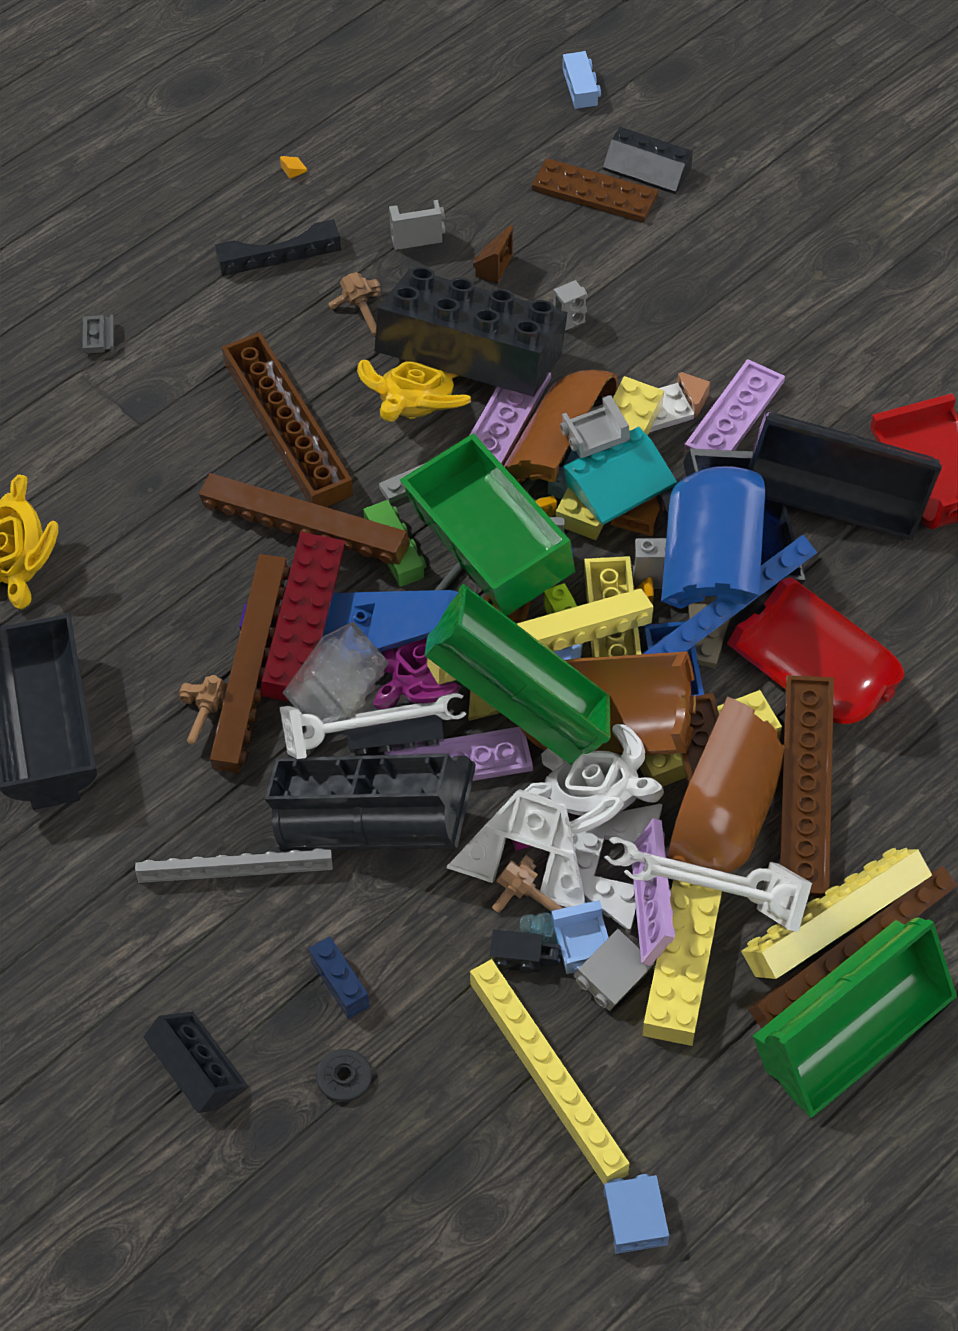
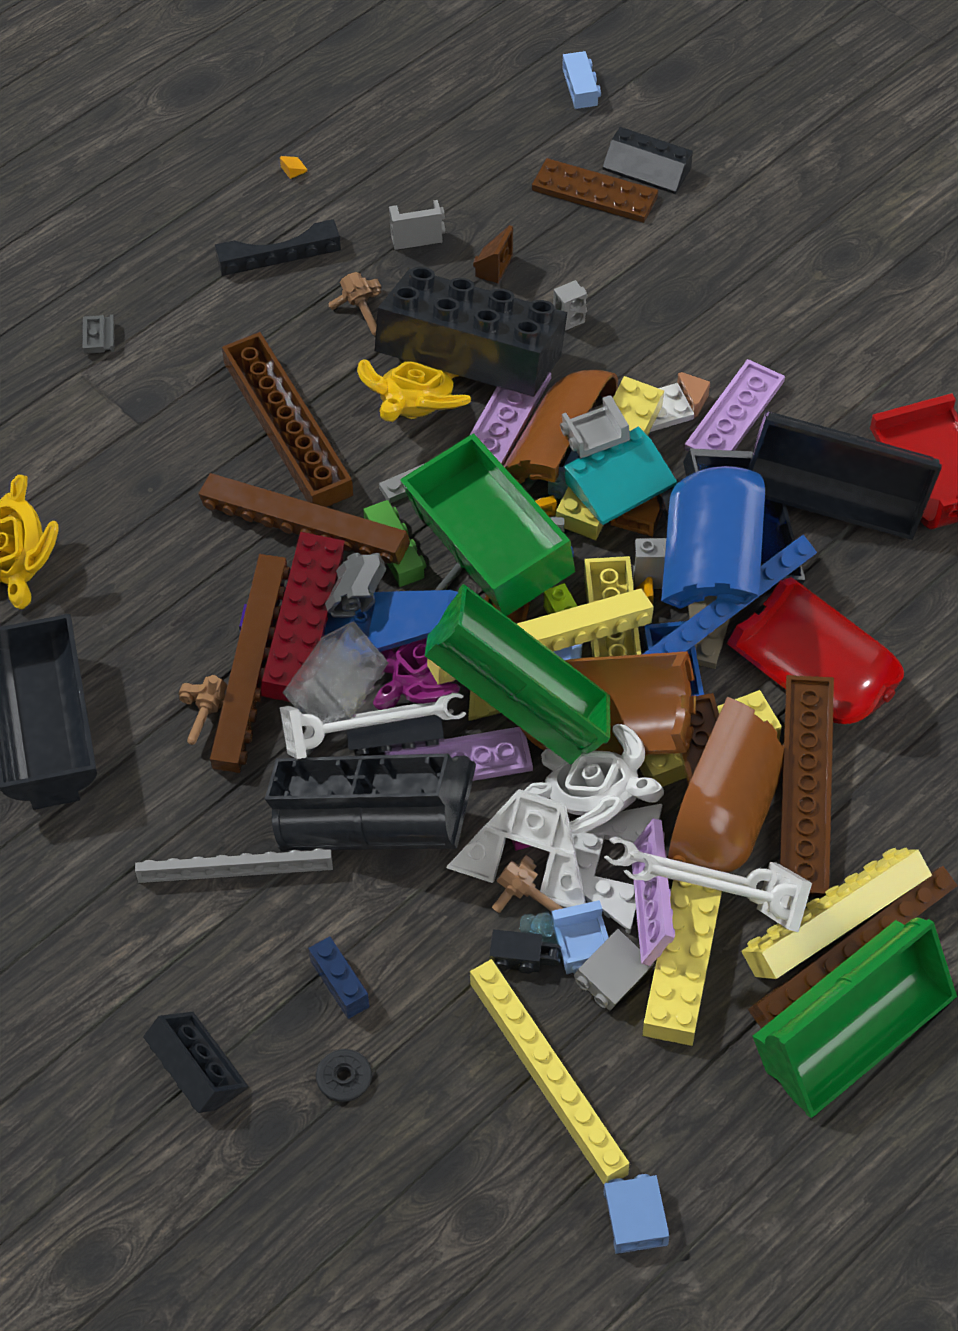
(355, 585): none -> dark grey brick

